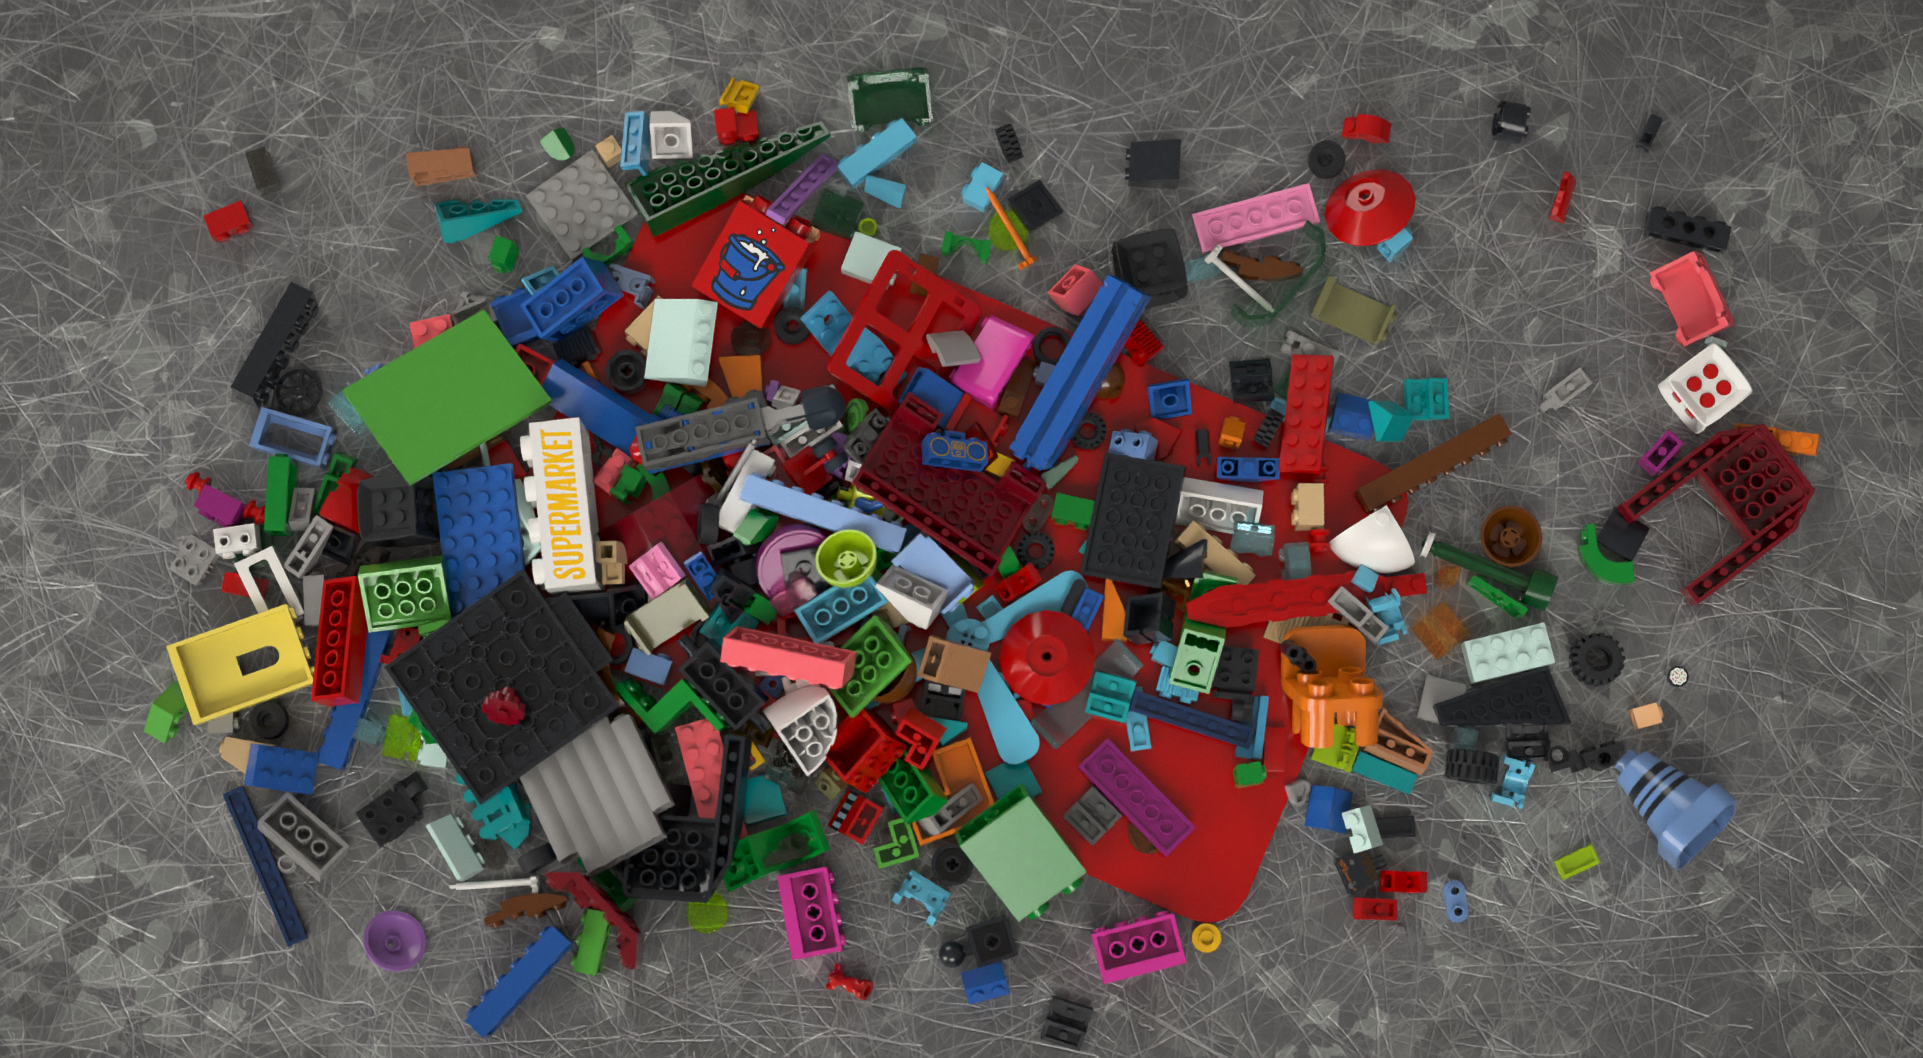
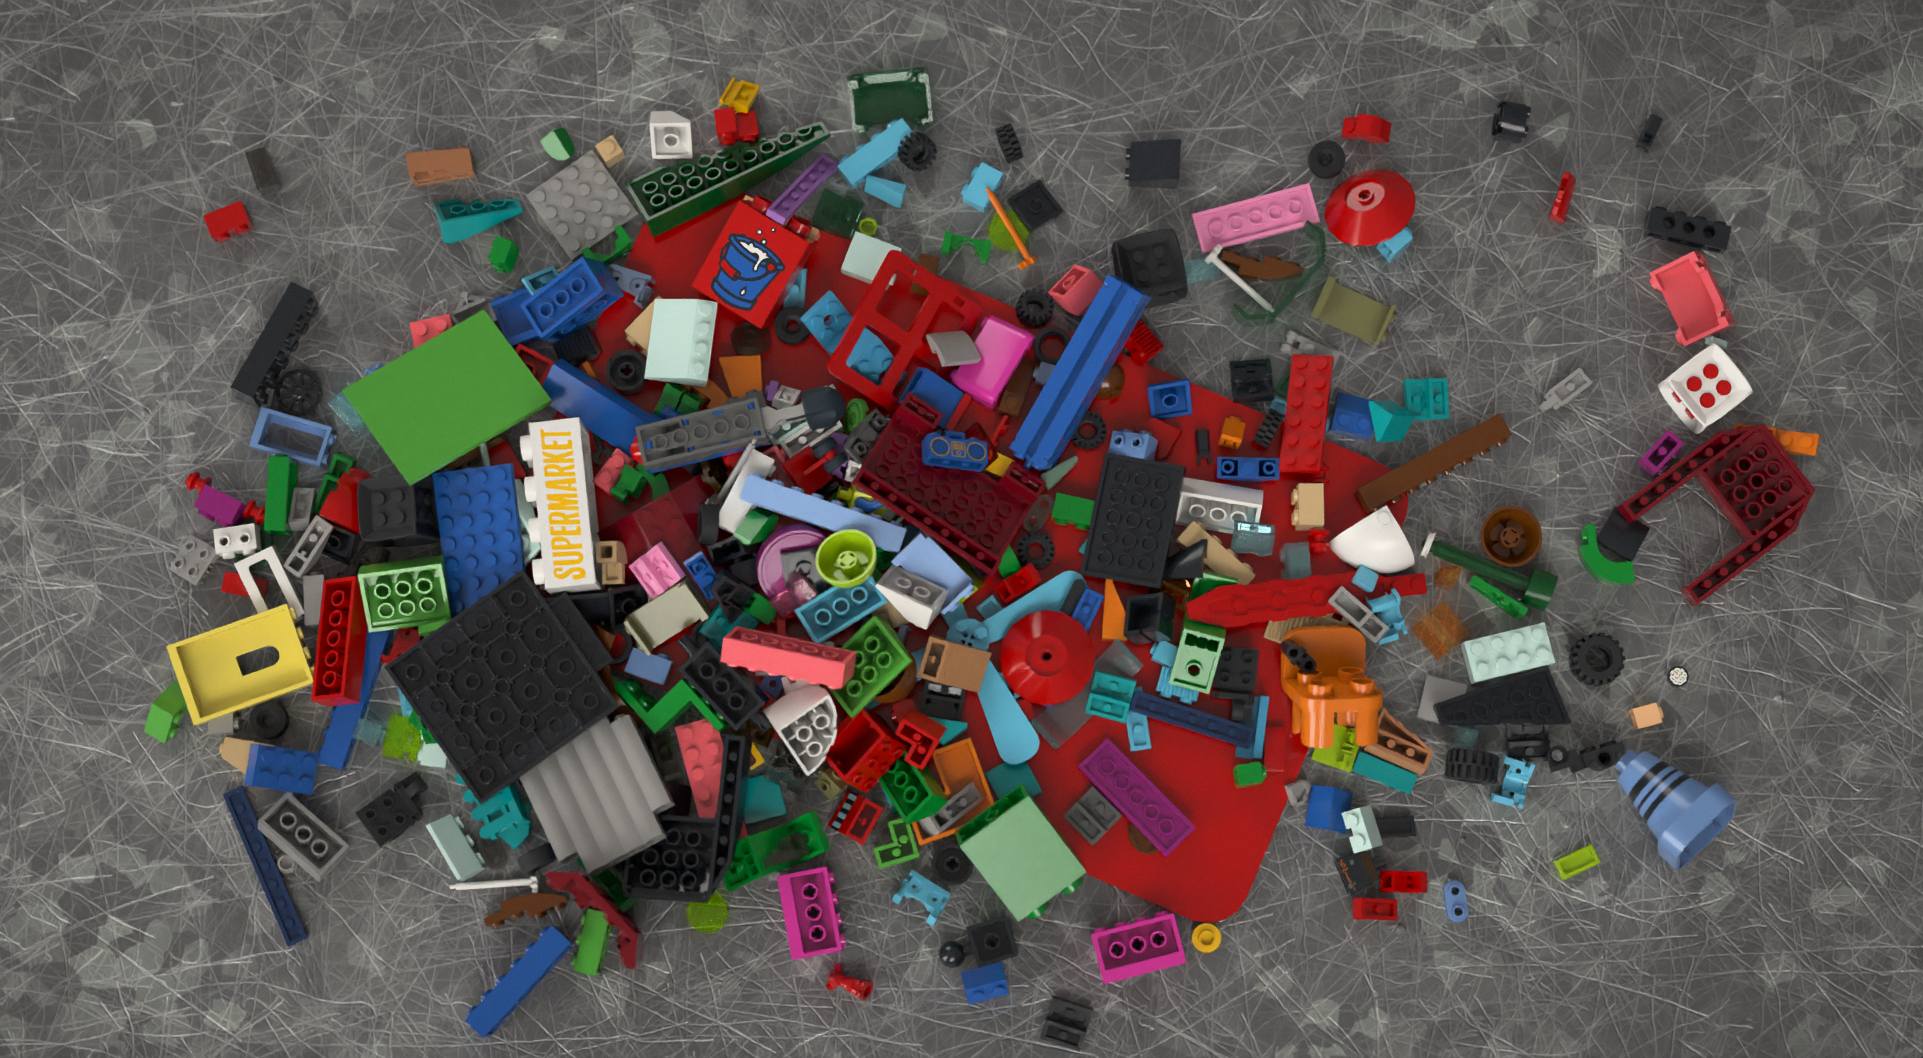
(402, 932): medium lavender dish -> none
(504, 707): dark red plant -> none
(636, 142): dark azure panel -> none
(910, 145): none -> black tyre
(1034, 298): none -> black tyre

